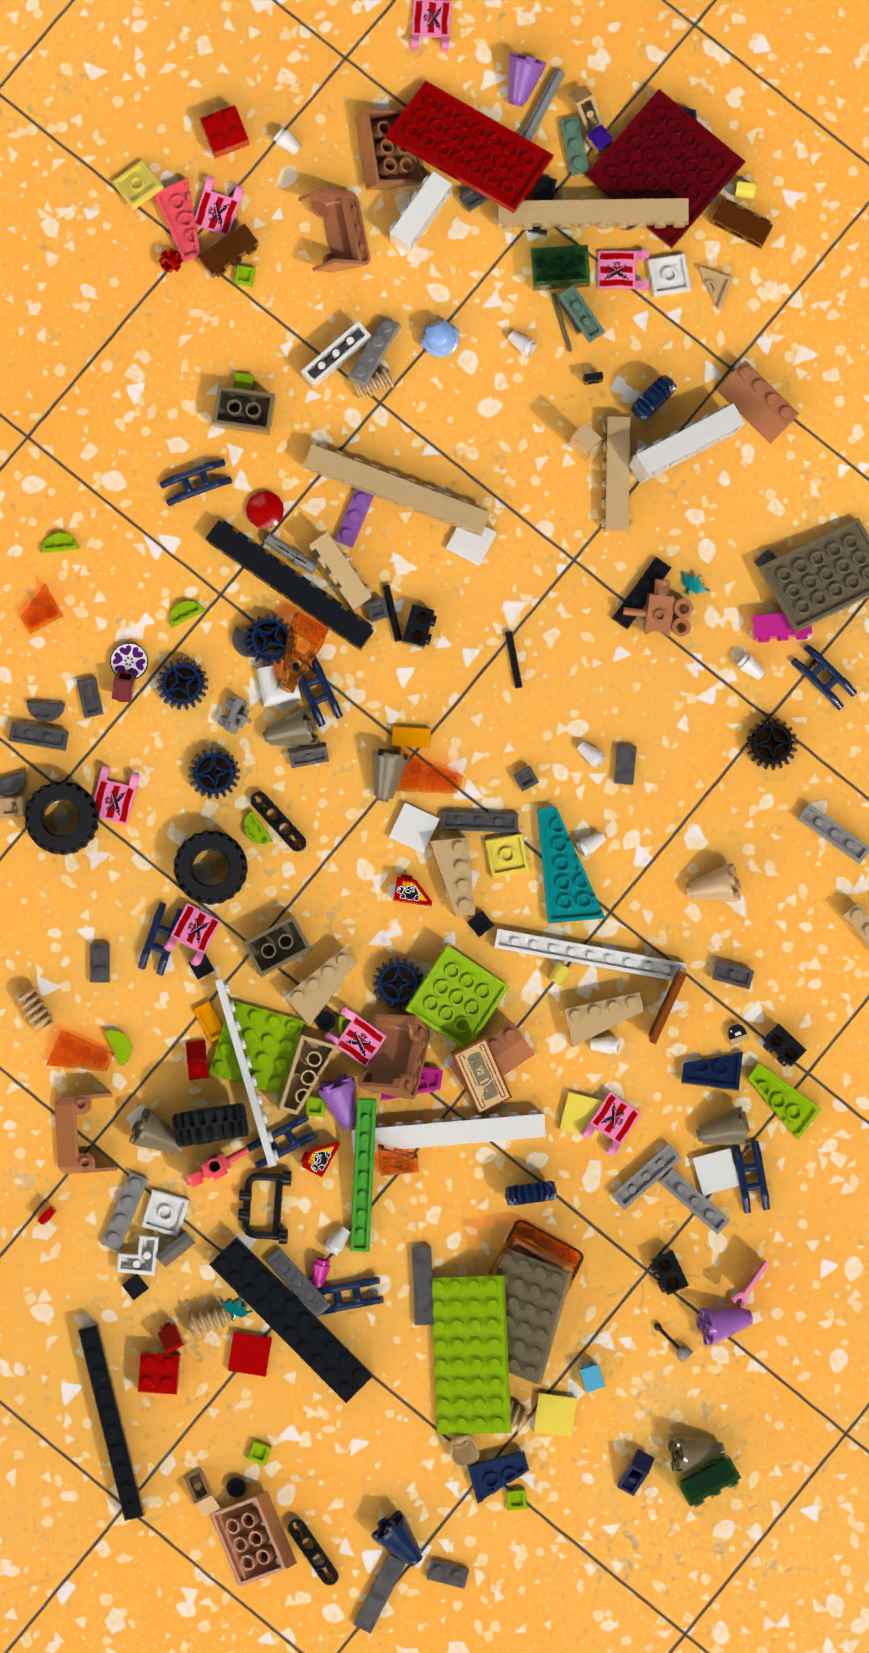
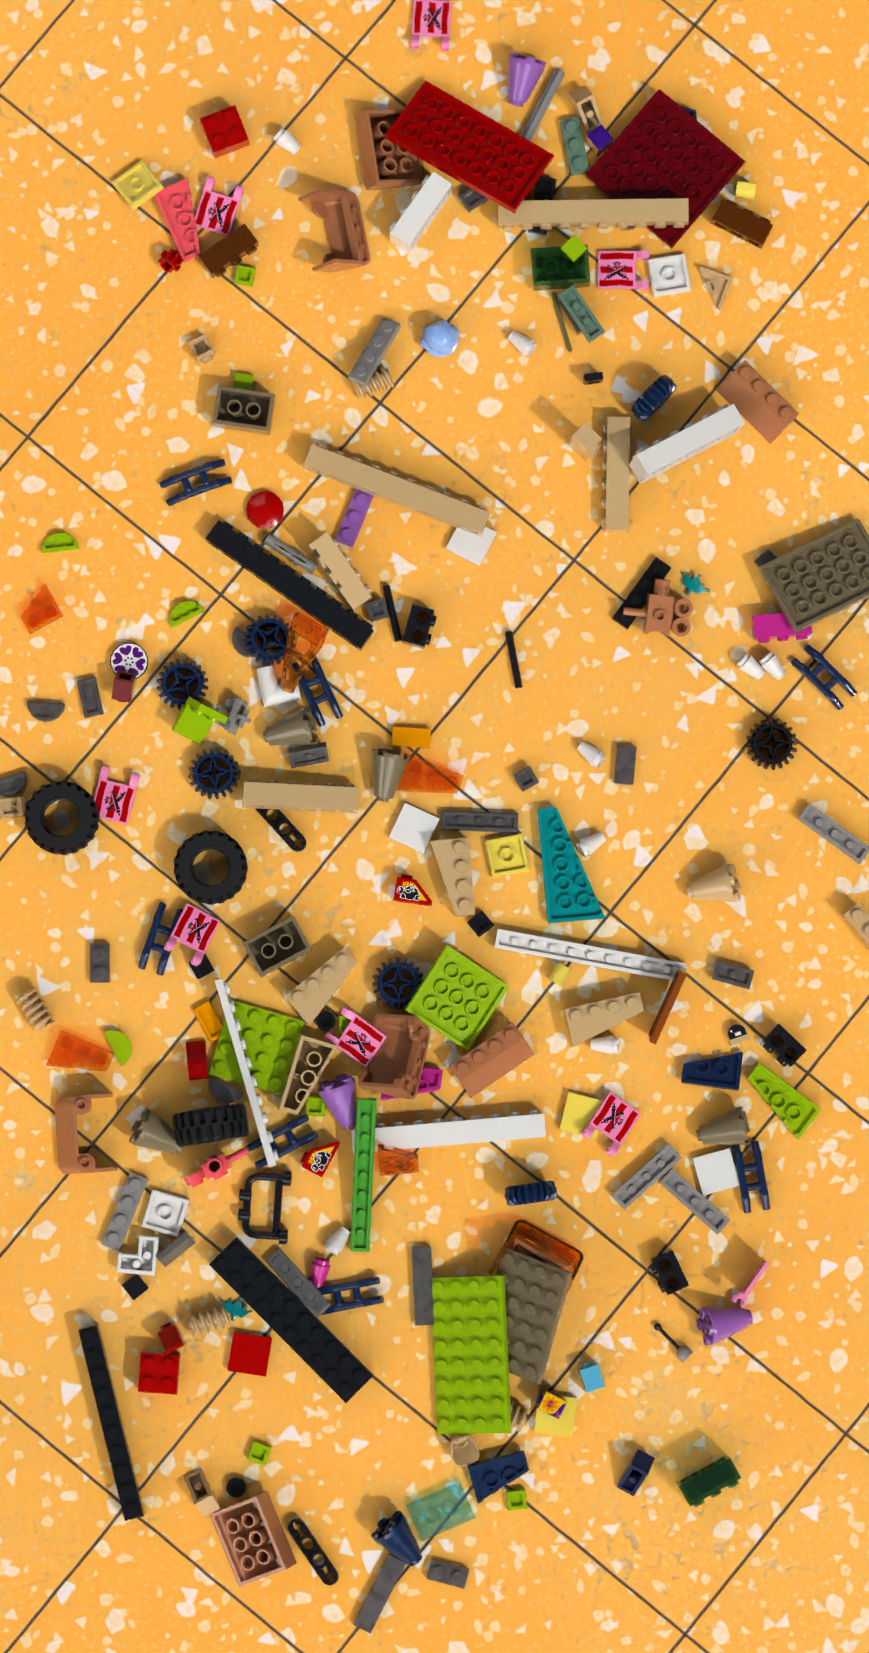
(38, 736): flat silver plate -> none
(47, 1215): red tile -> none
(196, 720): none -> lime bracket
(202, 349): none -> tan bracket
(223, 1092): none -> flat silver tile
(255, 831): lime tile -> none
(300, 797): none -> tan brick
(336, 355): white brick -> none
(440, 1511): none -> clear light blue plate
(481, 1074): tile -> none
(550, 1404): none -> brick
(573, 248): none -> lime tile
(693, 1452): dark tan cone -> none
(772, 665): none -> white cone

